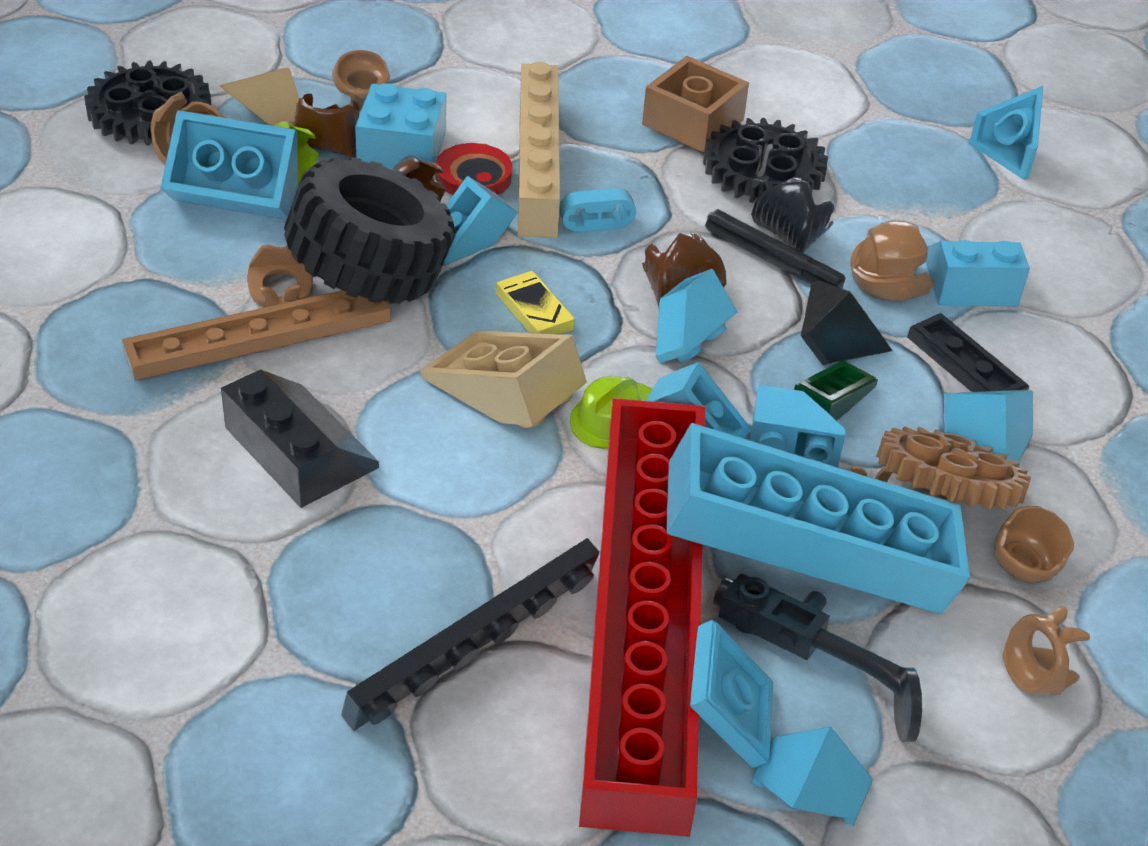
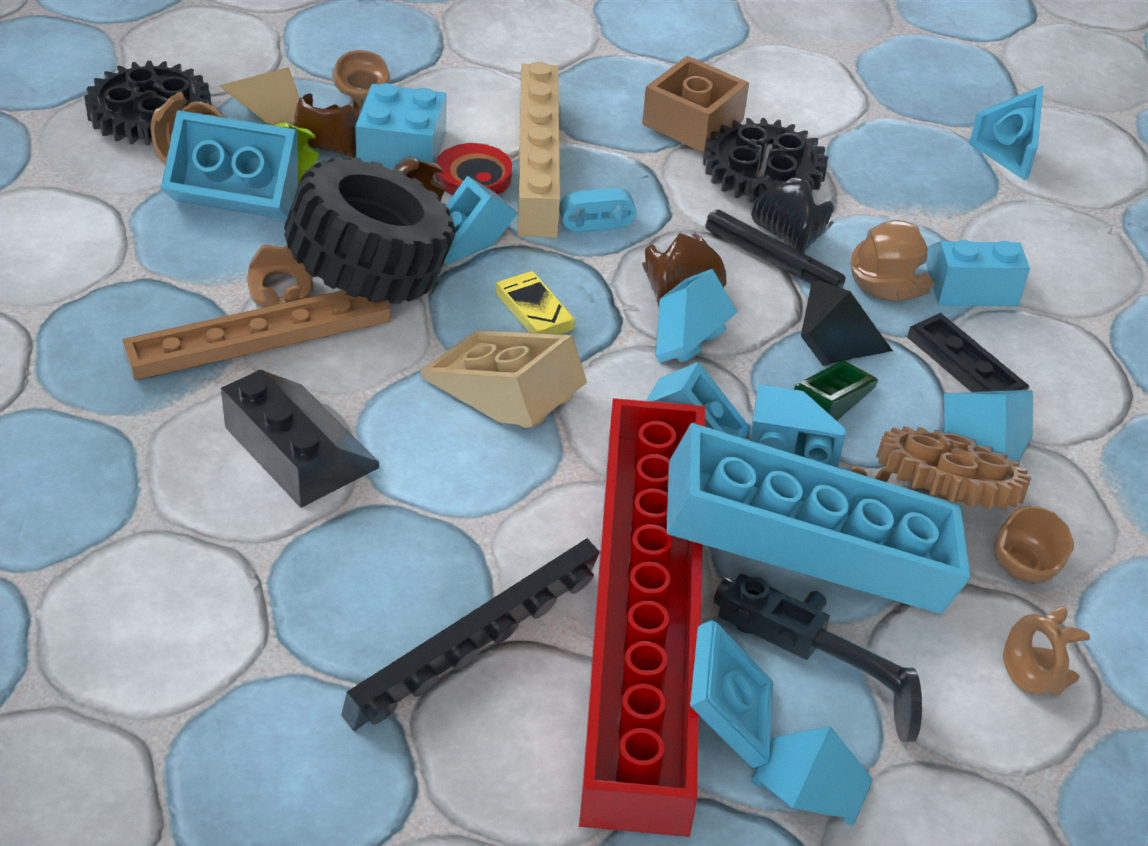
(592, 414): lime piece -> none

